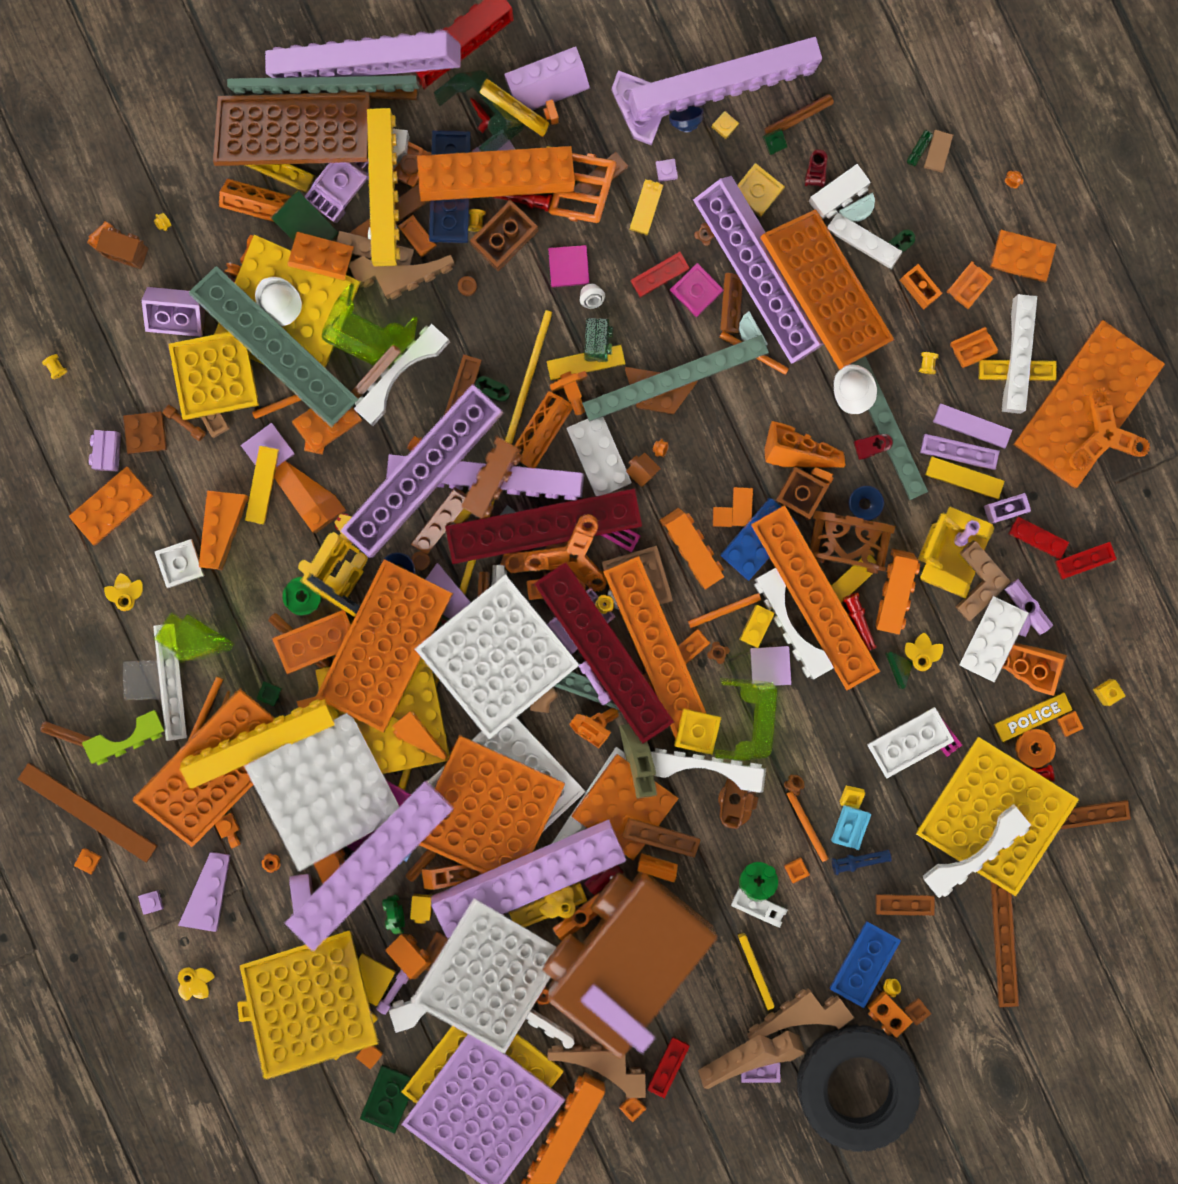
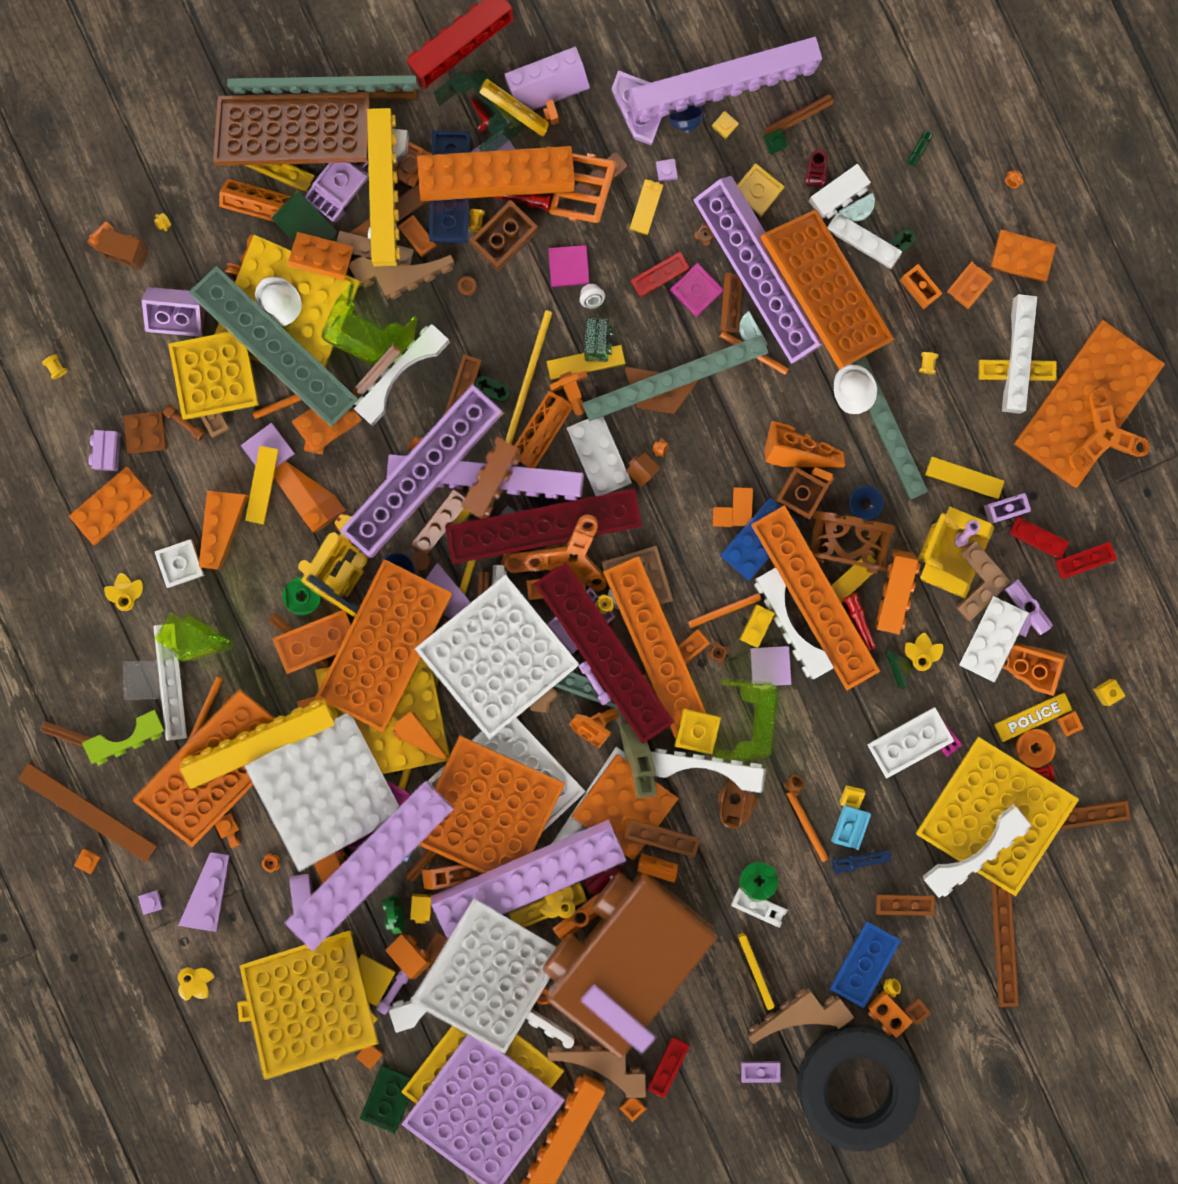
(269, 693): dark green plate -> none
(366, 57): lavender brick -> none
(630, 549): dark pink tile -> none
(692, 547): orange wedge -> none
(751, 1055): medium nougat arch -> none
(796, 870): orange tile -> none
(871, 445): dark red piece -> none
(938, 151): medium nougat tile -> none
(959, 452): lavender tile -> none
(972, 426): lavender tile -> none
(974, 347): orange plate -> none

